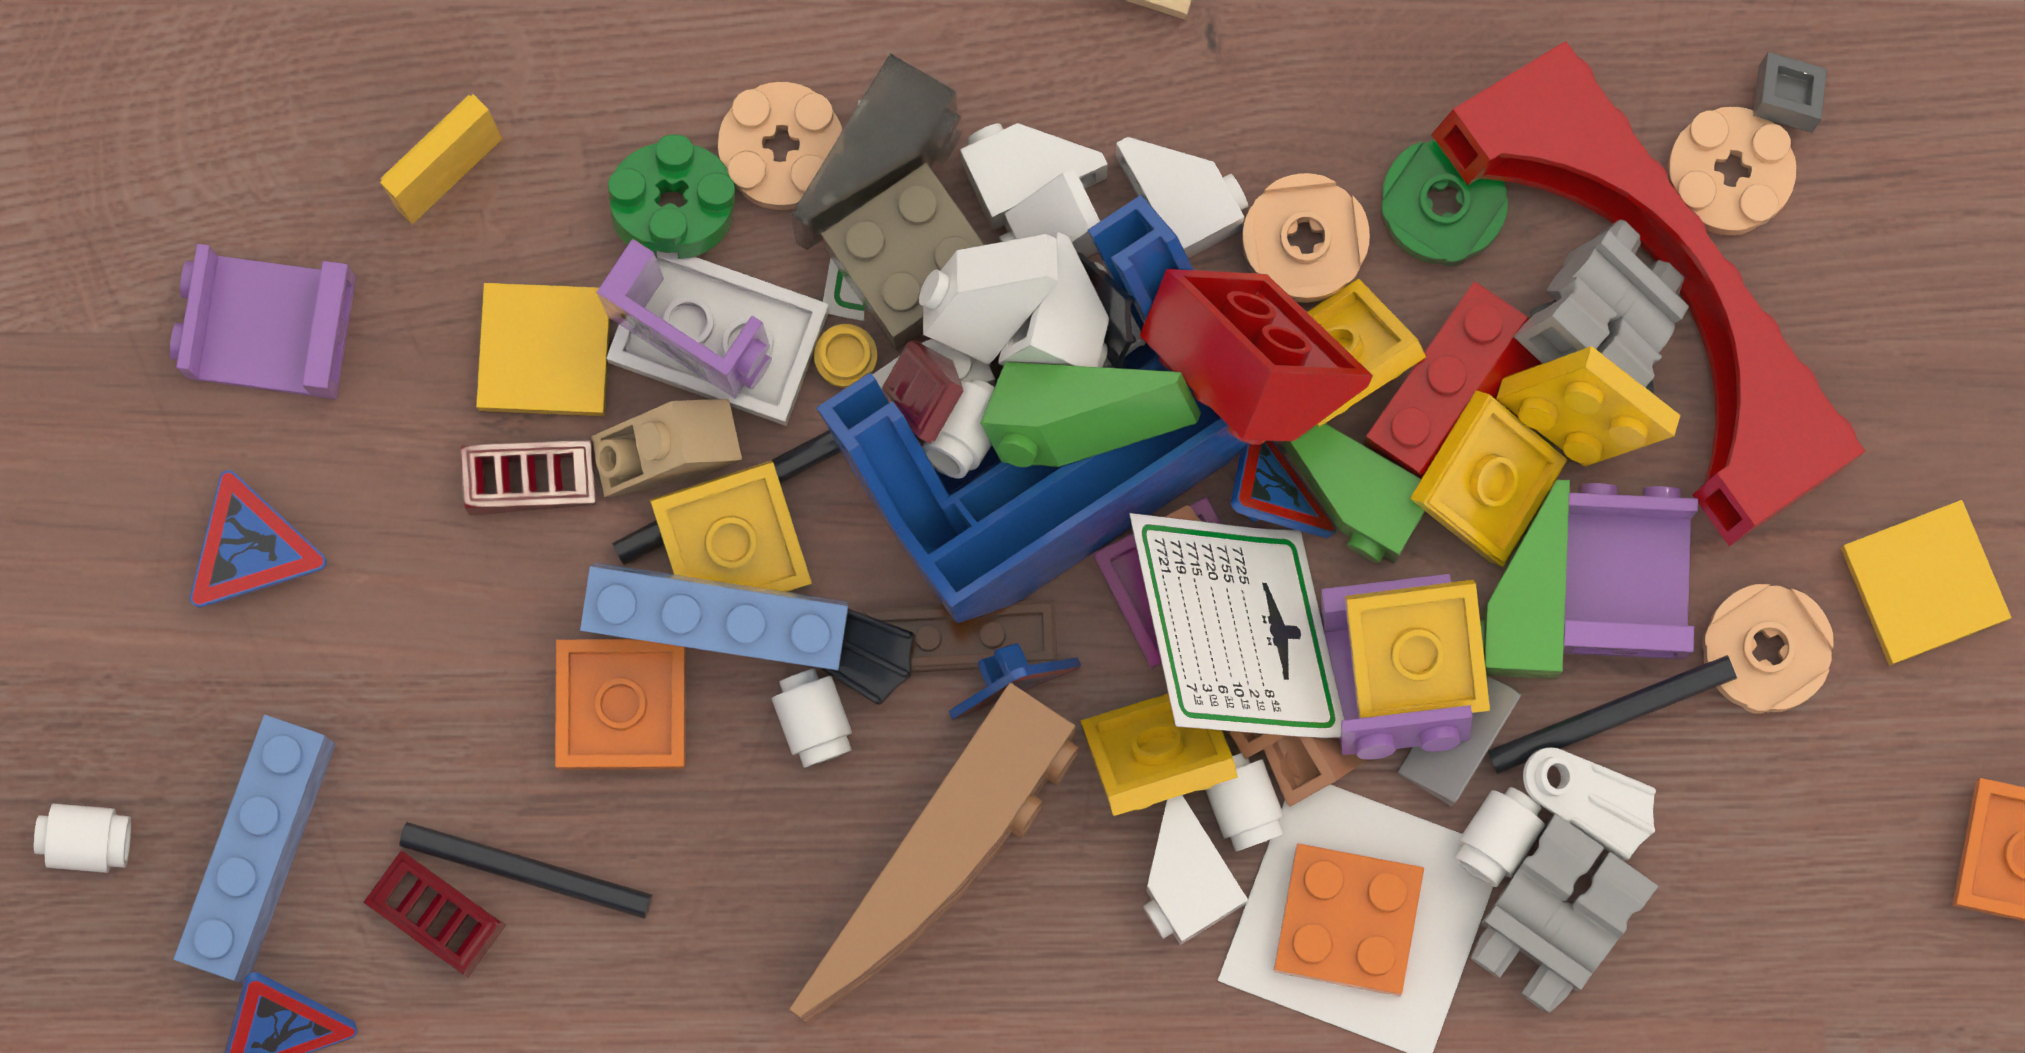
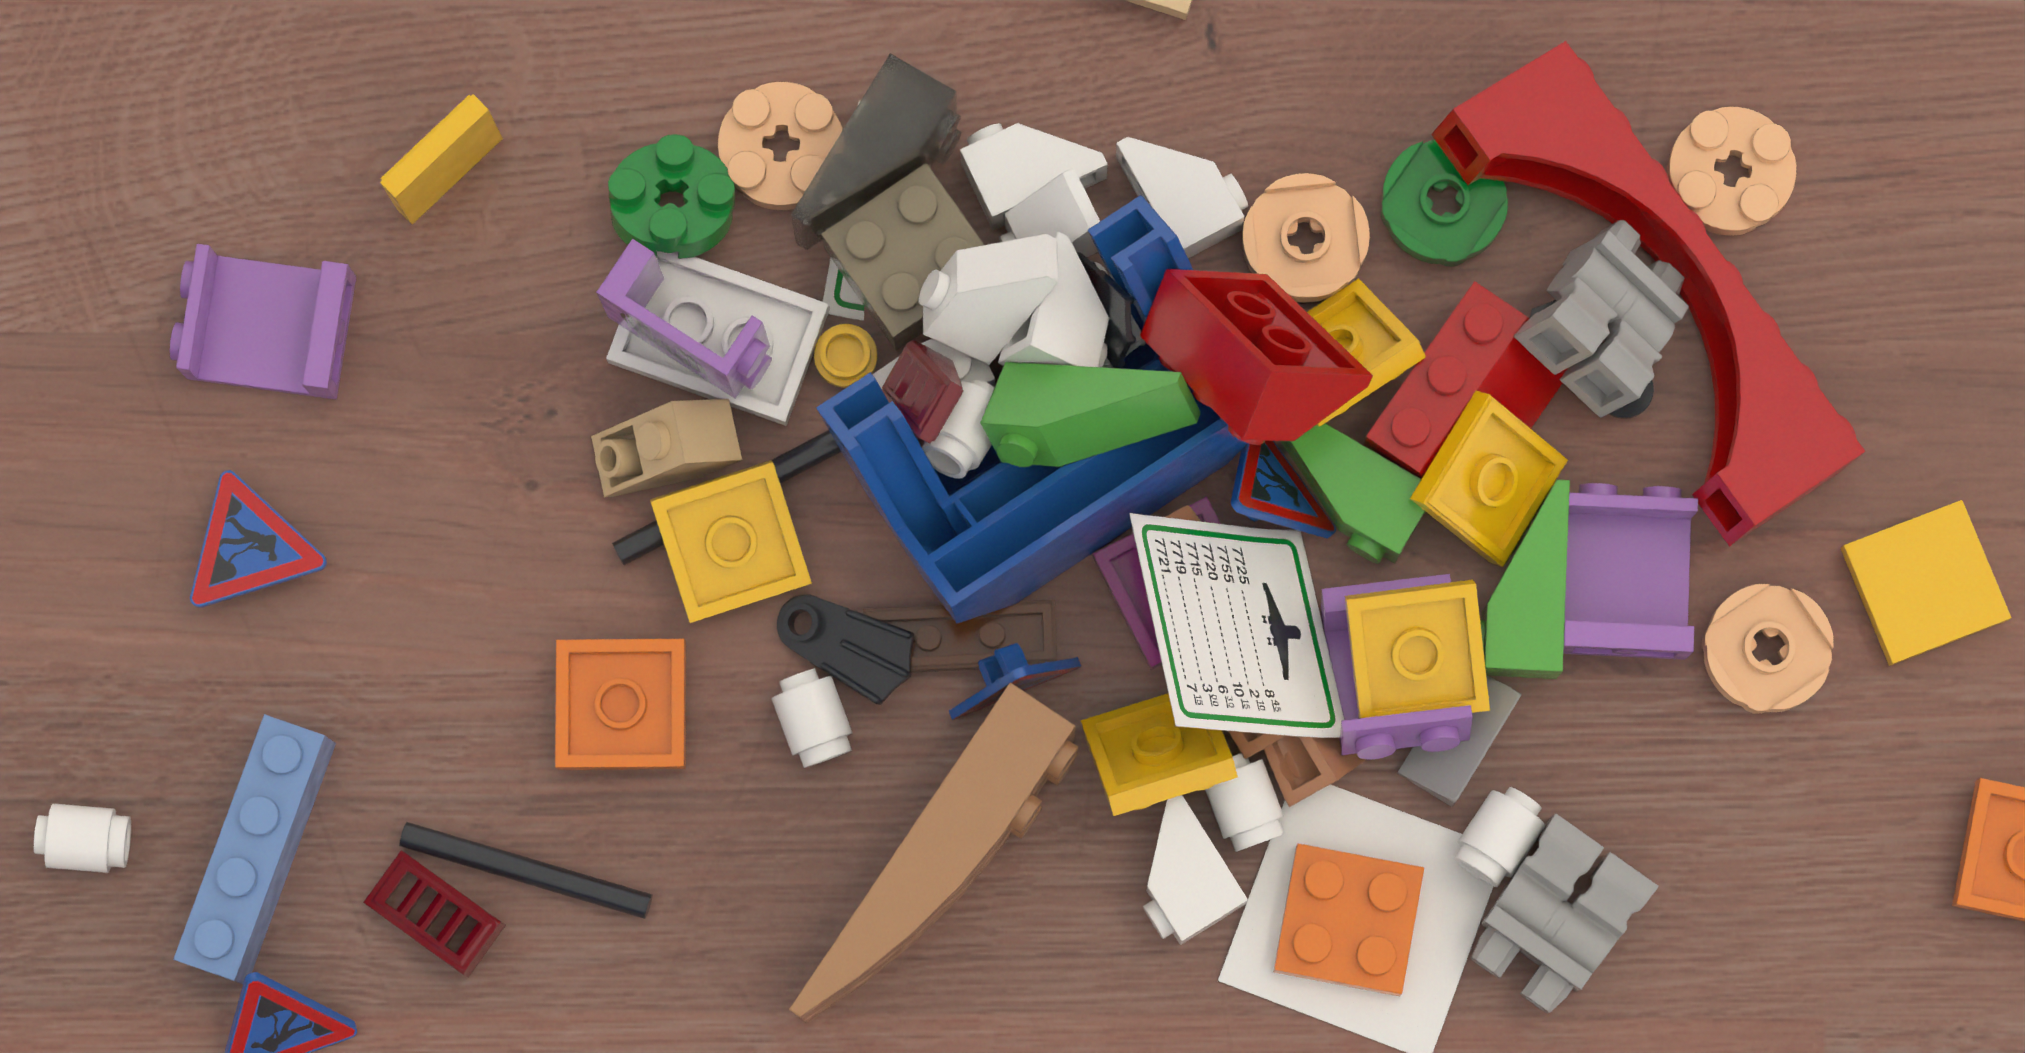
(478, 502): slope -> none
(543, 350): yellow tile -> none
(714, 616): medium blue brick -> none
(1588, 407): yellow plate -> none
(1593, 799): white piece -> none
(1614, 713): black bar -> none
(1790, 92): dark grey plate -> none

